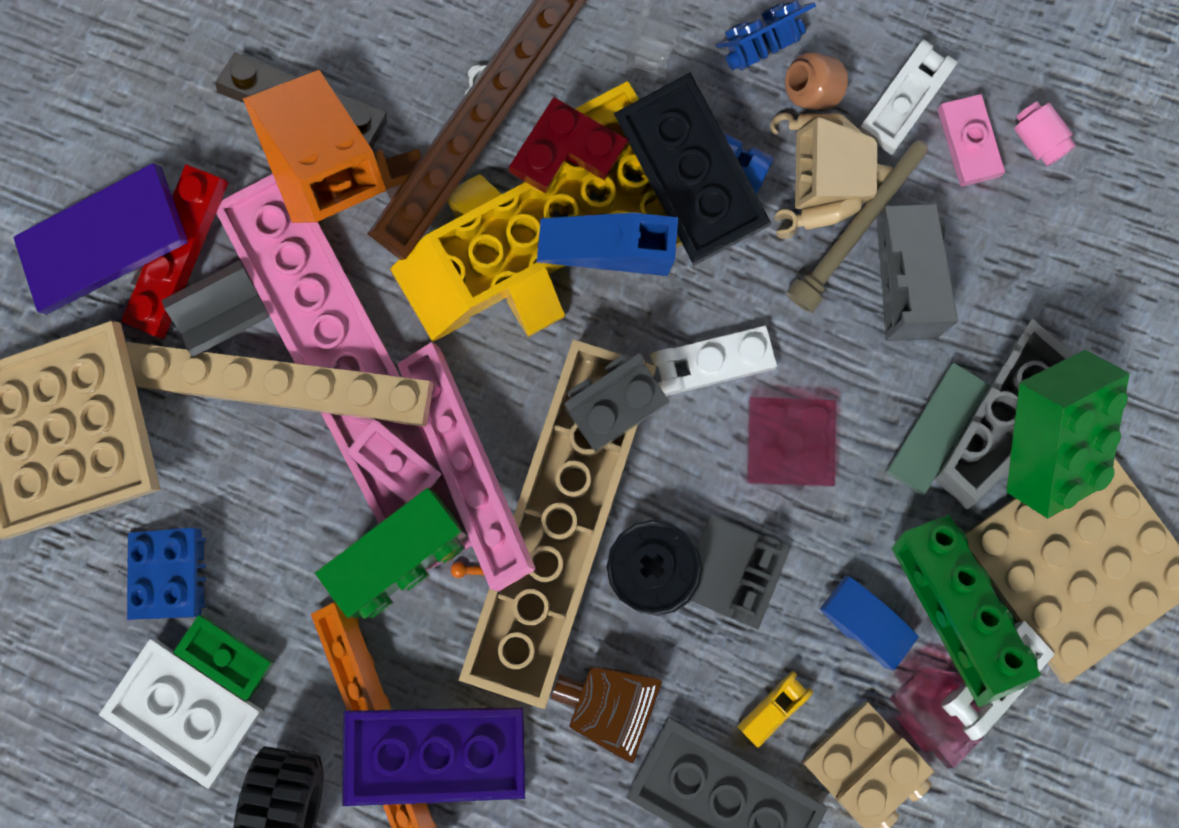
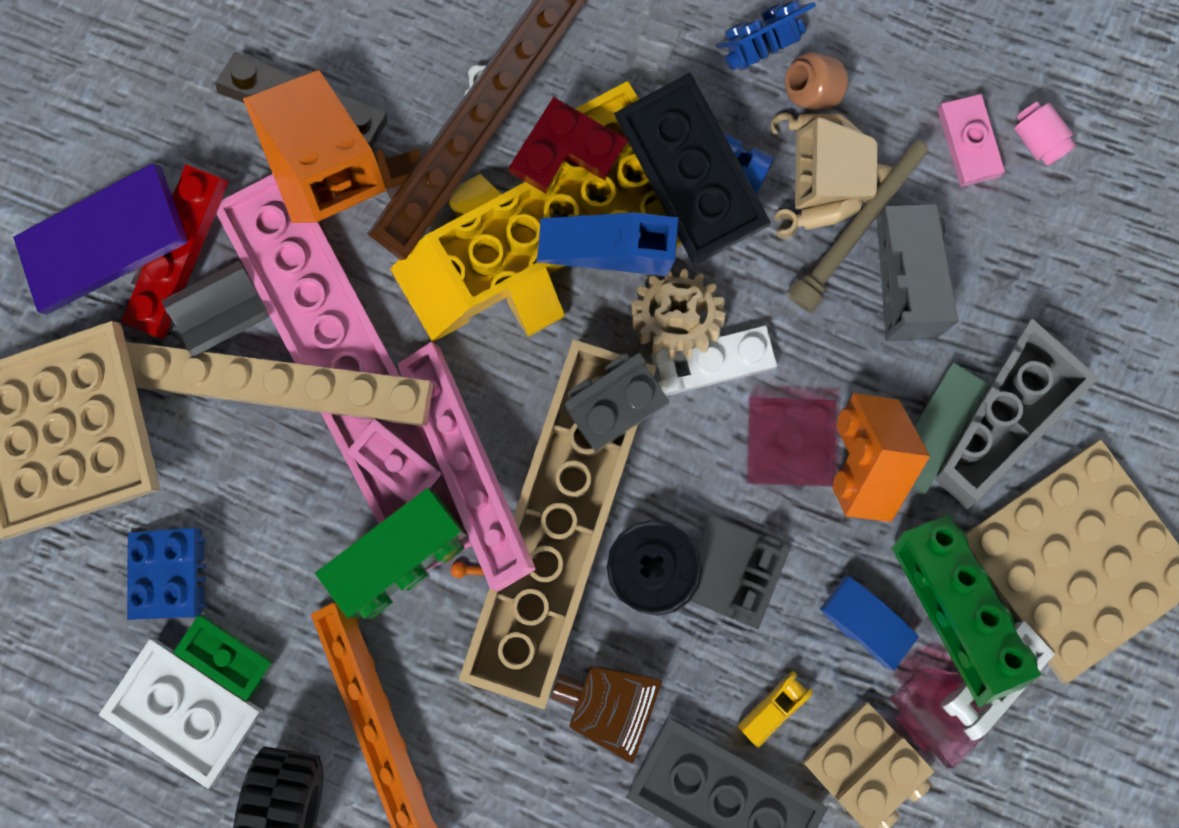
(432, 756): dark purple tile -> none
(678, 314): none -> tan gear
(882, 457): none -> orange brick
(907, 97): white plate -> none
(1066, 432): green brick -> none

